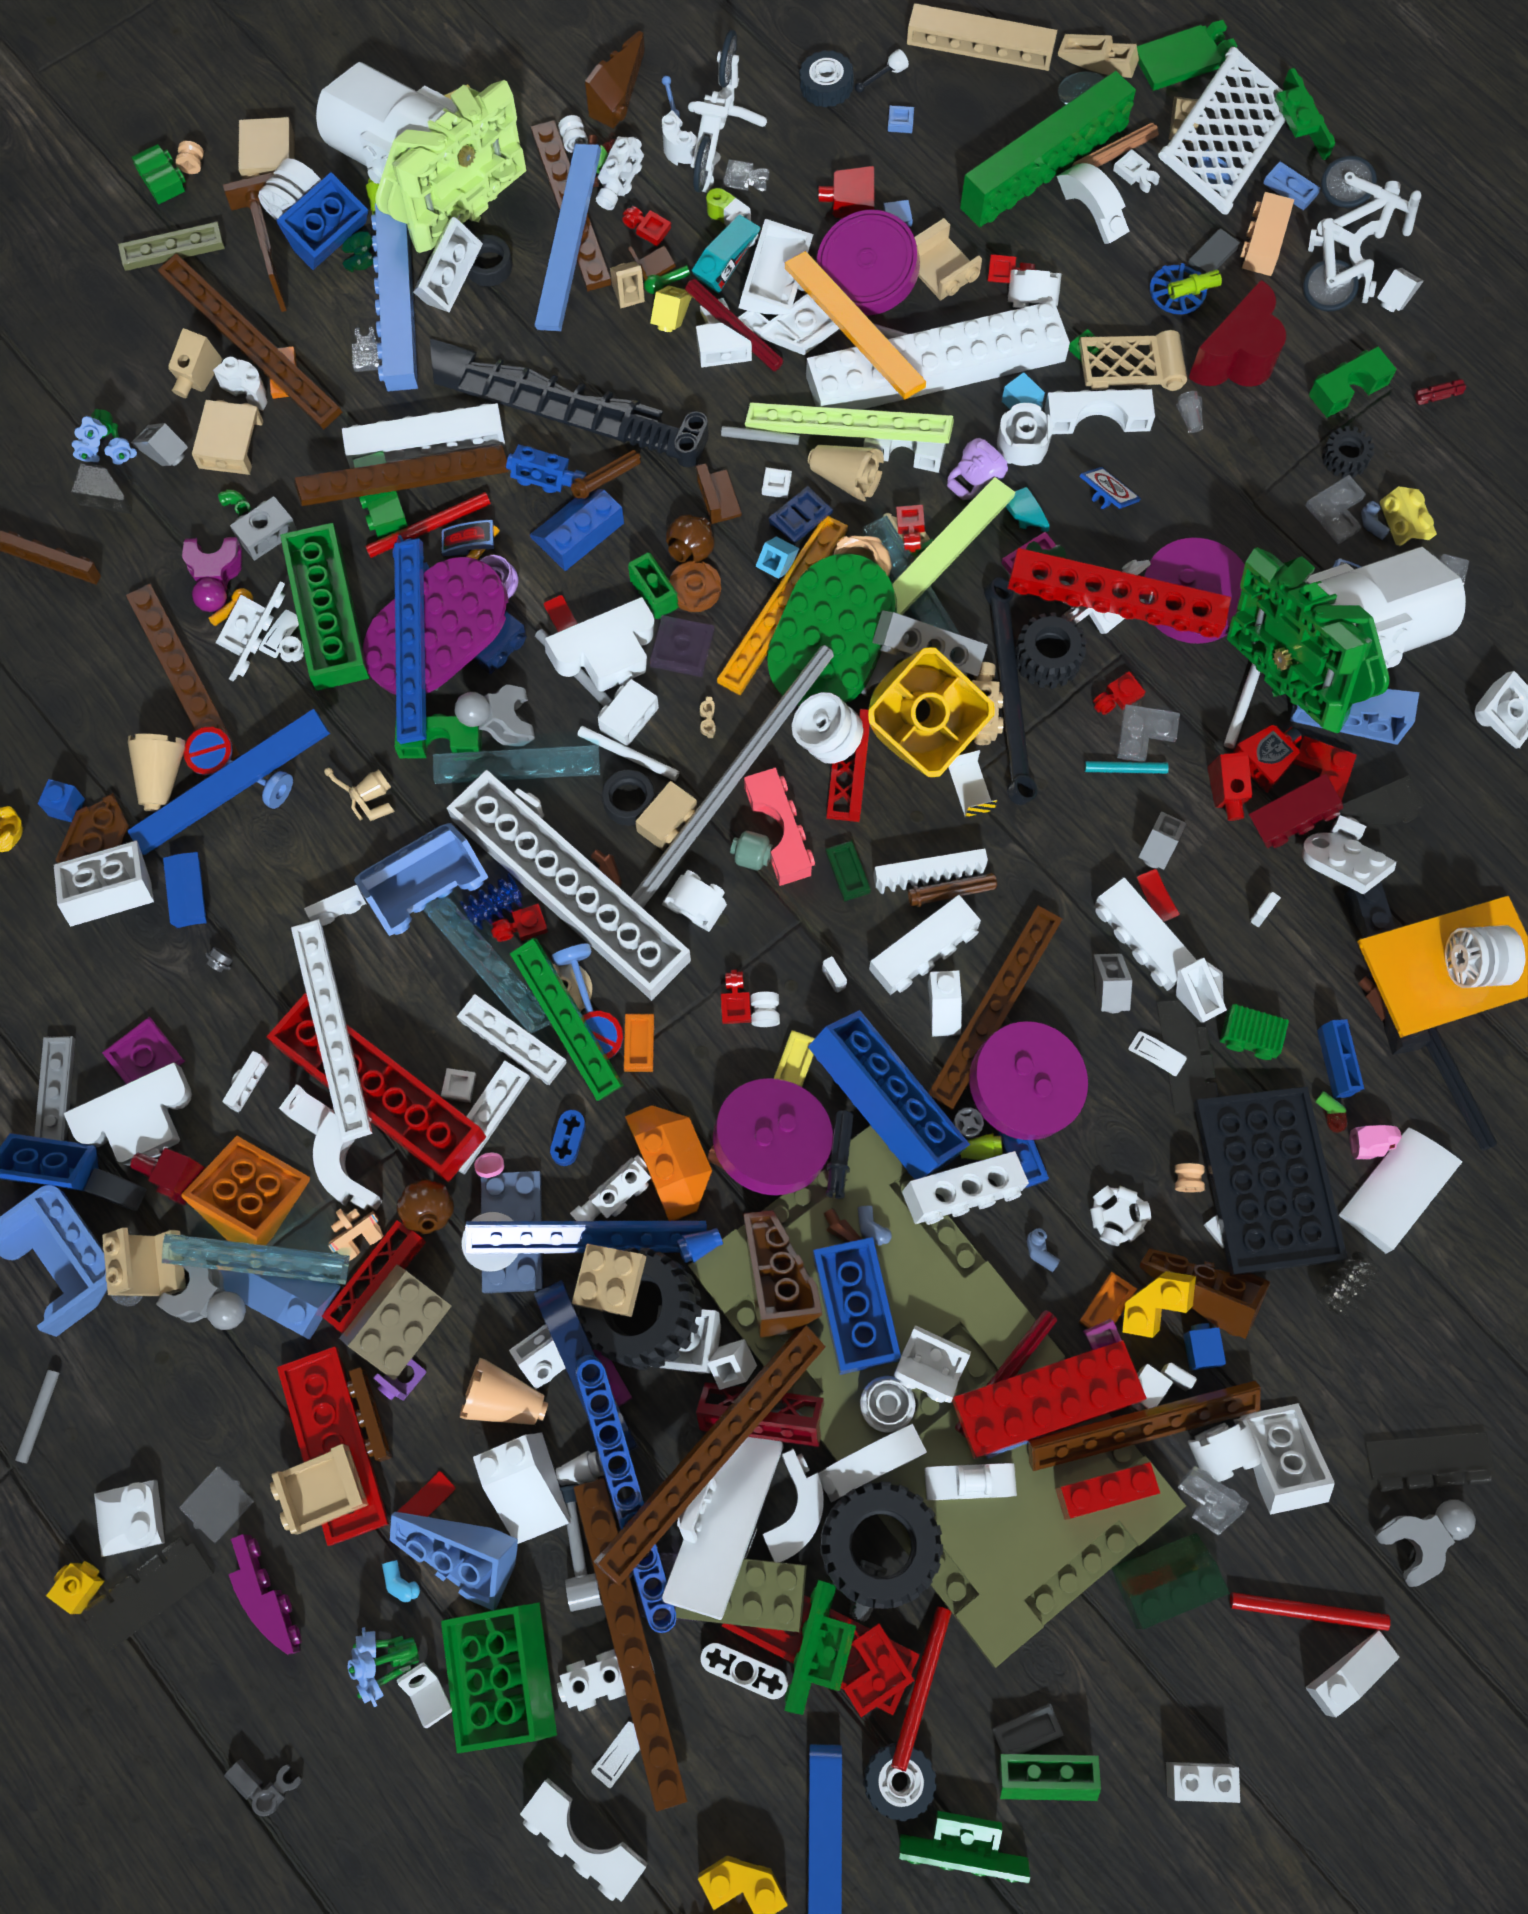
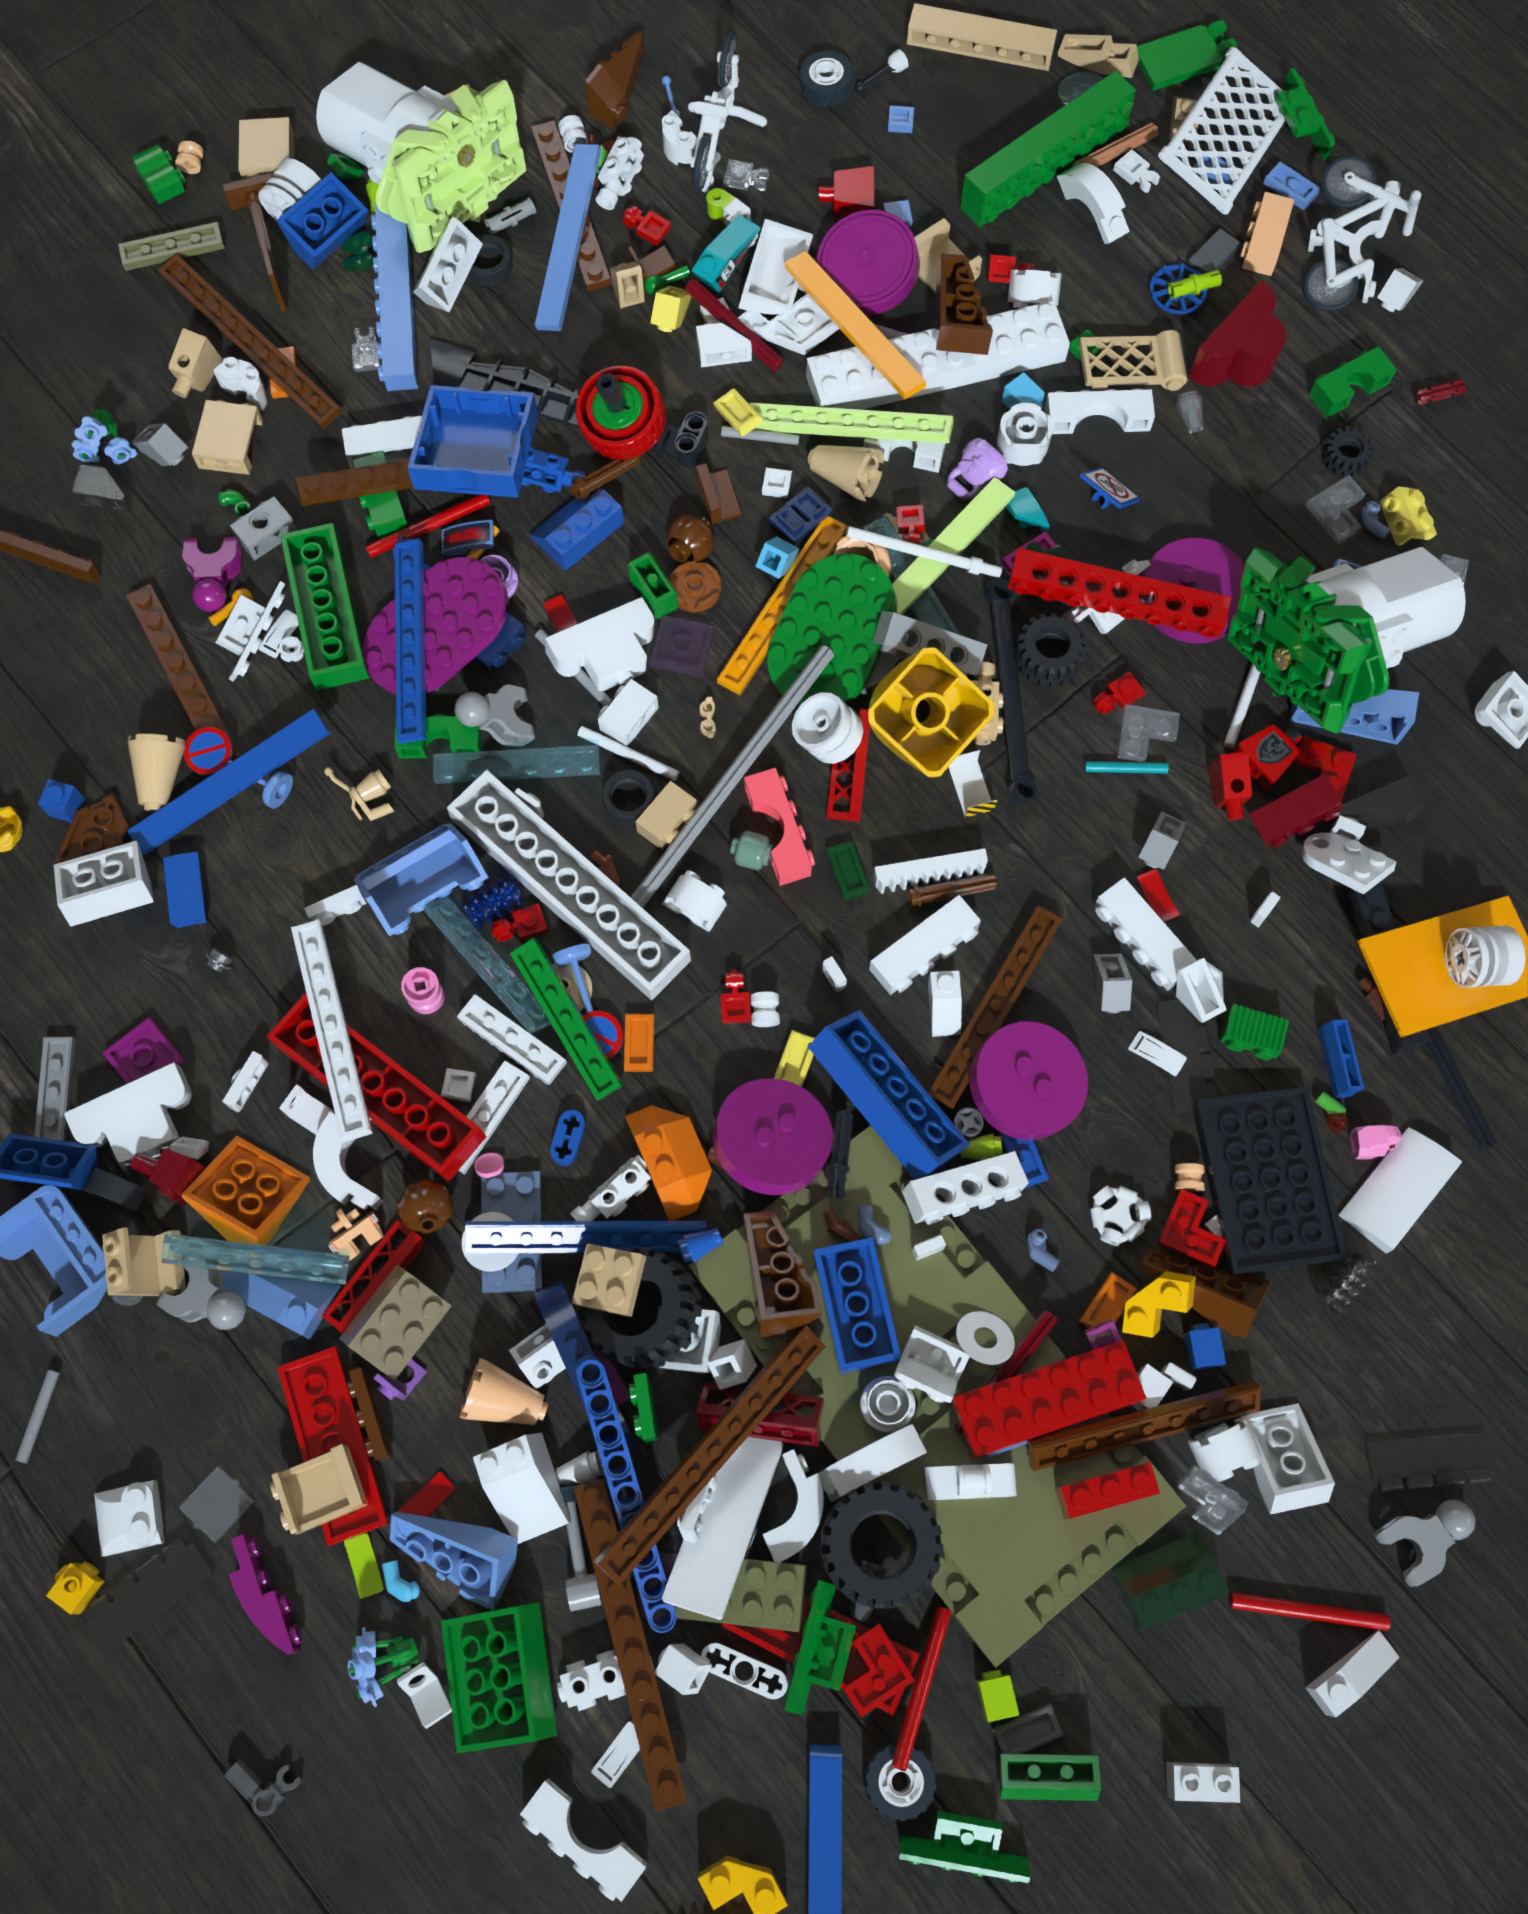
(190, 1147): none -> white tile
(344, 166): none -> green plate
(364, 1565): none -> lime sticker
(423, 990): none -> bright pink wheel
(473, 441): none -> blue tile
(524, 208): none -> light grey pin
(620, 412): none -> red wheel
(642, 1398): none -> green plate
(682, 1668): none -> white brick
(738, 412): none -> light yellow tile
(928, 1247): none -> white tile
(959, 312): none -> reddish brown wedge
(973, 565): none -> white bar
(997, 1696): none -> lime brick
(1005, 1340): none -> white piece
(1185, 1236): none -> red plate

